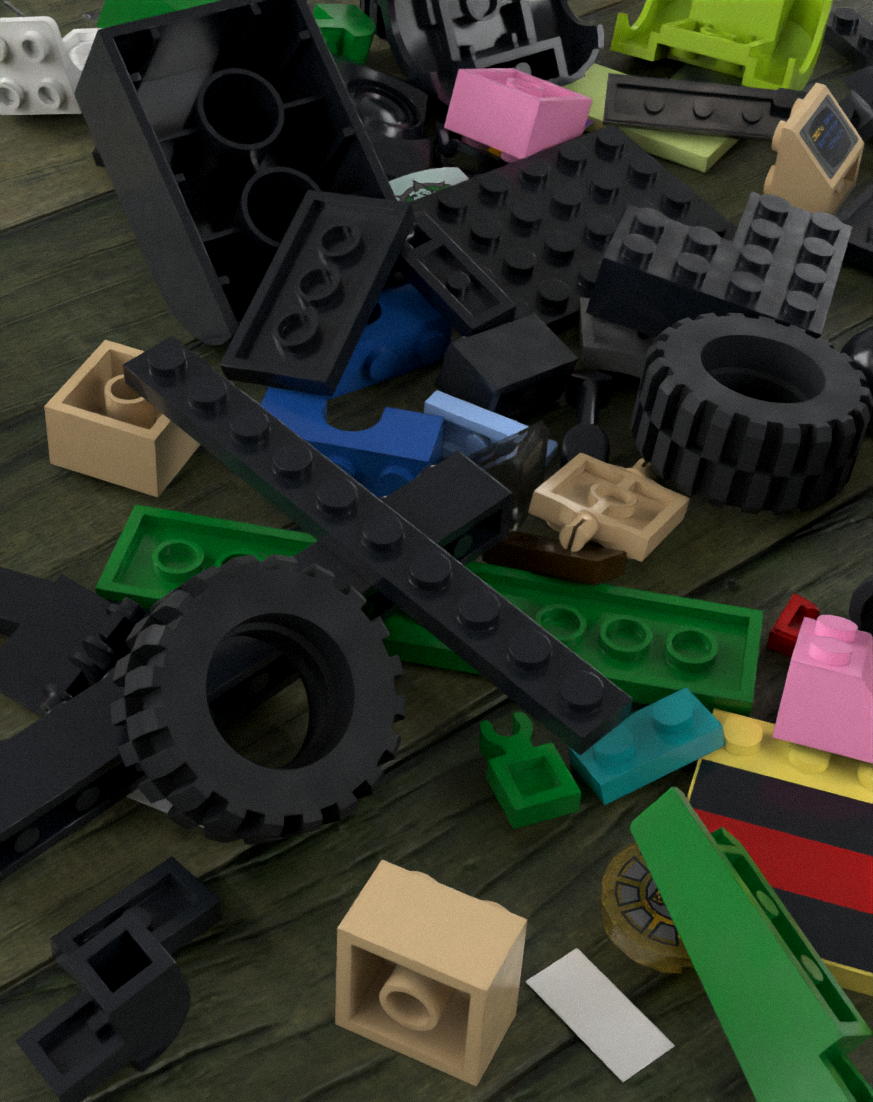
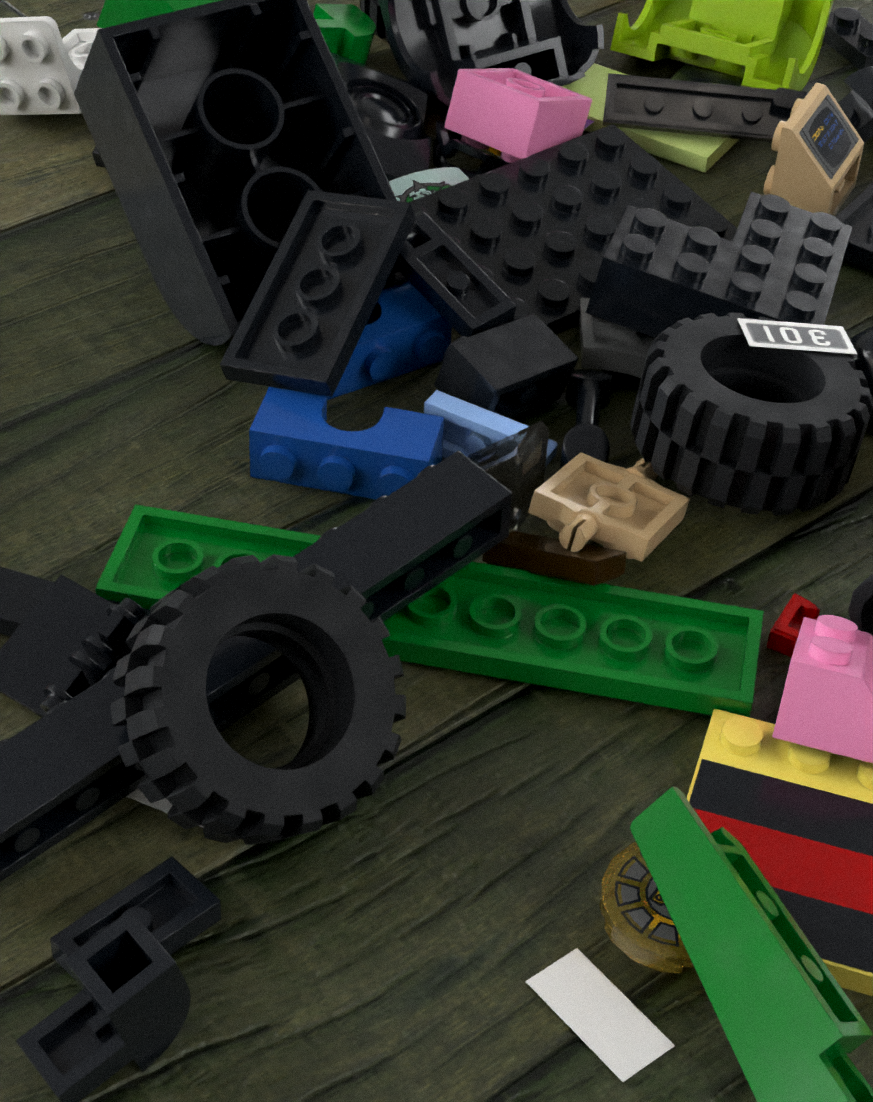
(111, 430): tan brick -> none
(382, 547): black plate -> none
(429, 971): tan brick -> none
(527, 779): green plate -> none
(649, 746): teal plate -> none
(796, 336): none -> sticker

